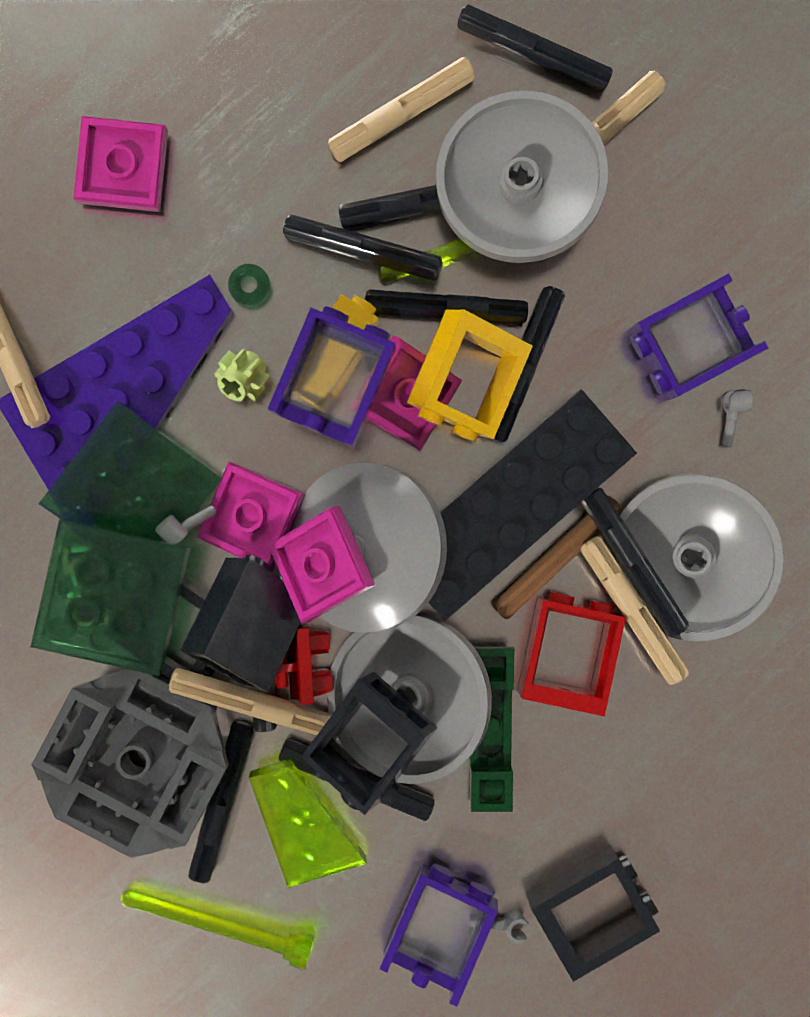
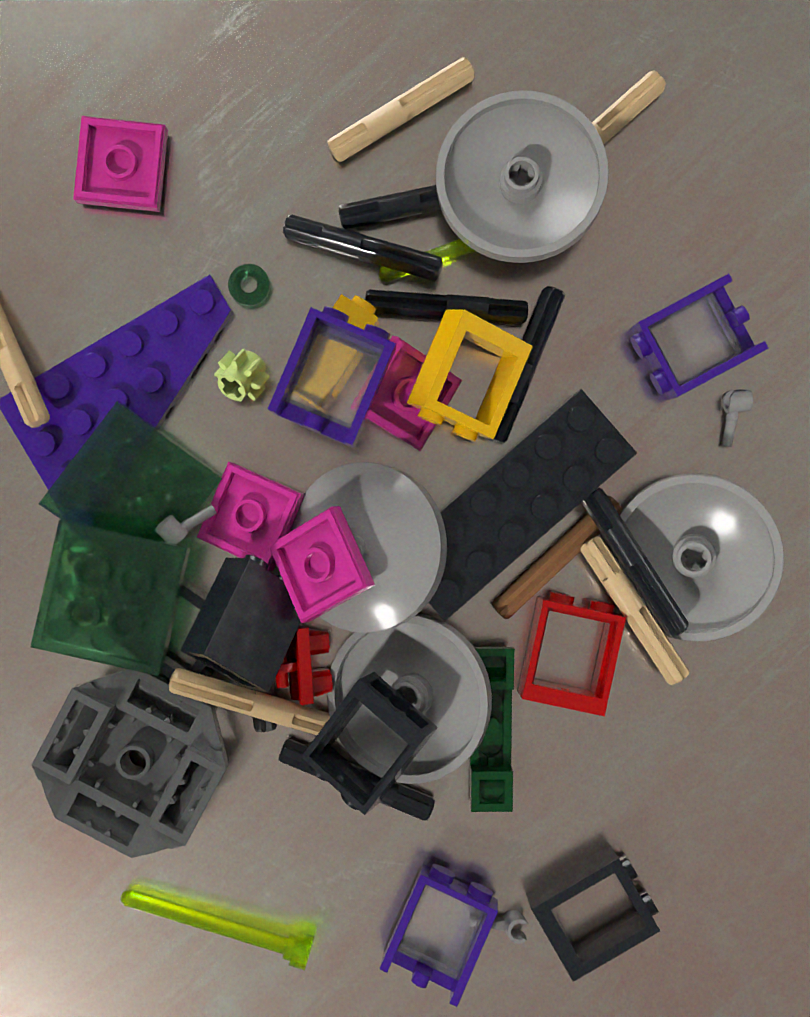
(220, 804): black axle -> none
(300, 827): clear neon green wing -> none
(534, 48): black axle -> none

